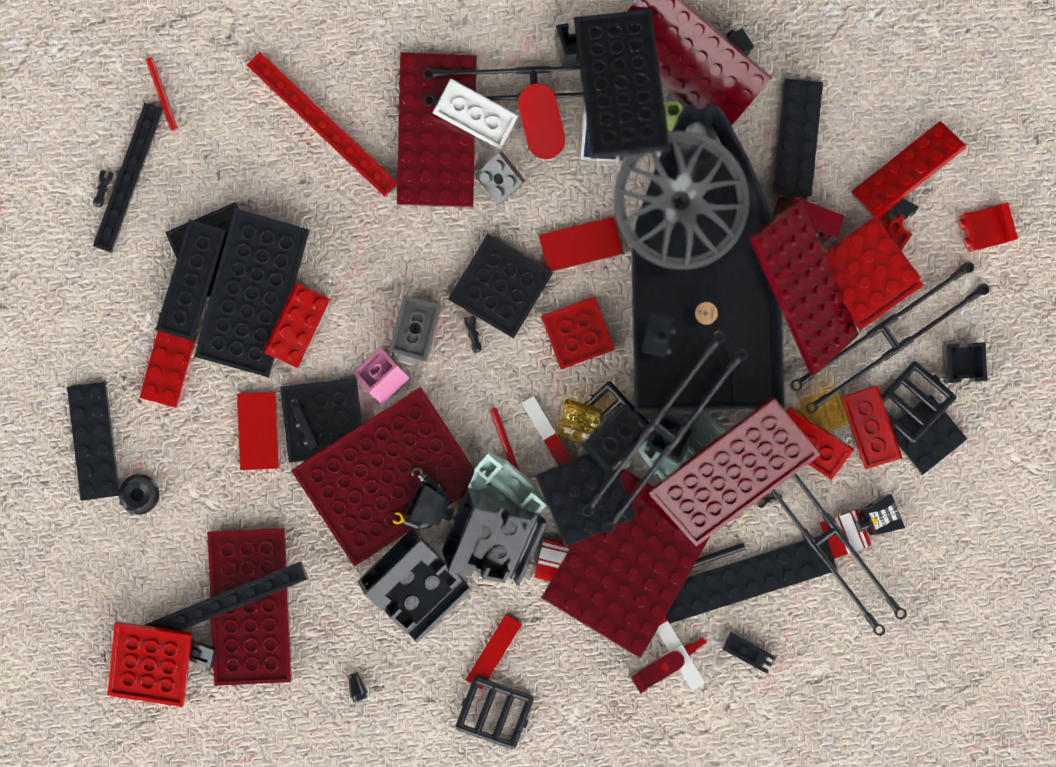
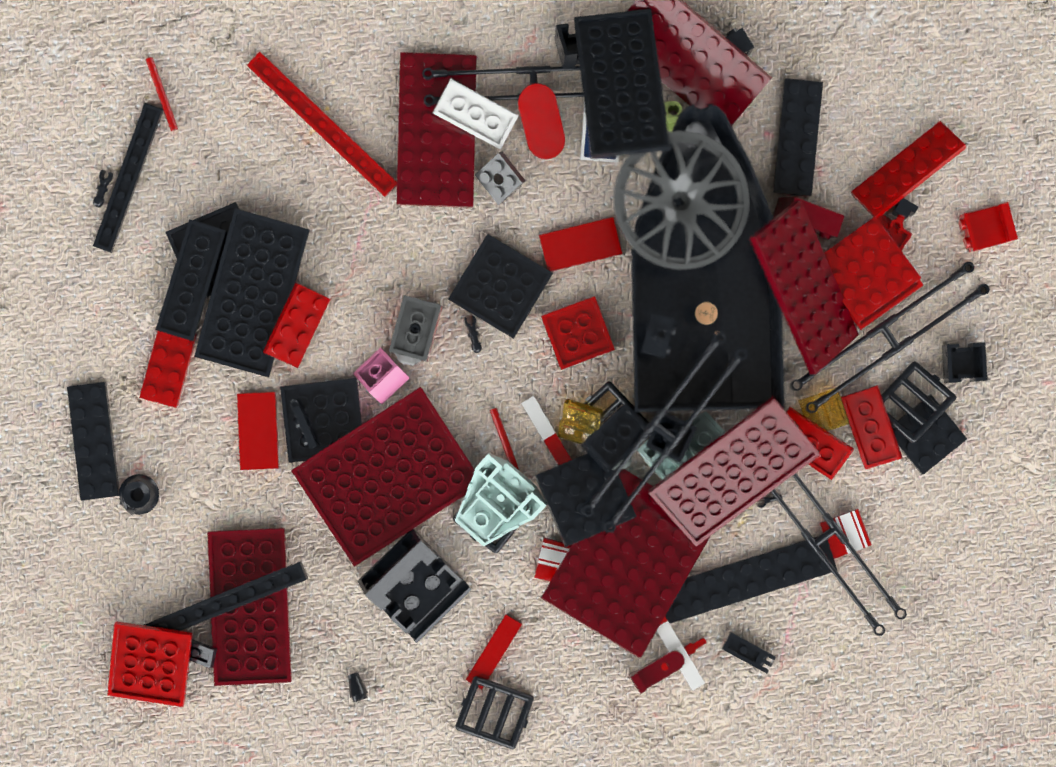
(427, 505): black torso -> none
(491, 538): black panel -> none
(719, 554): black bar -> none
(880, 516): torso -> none

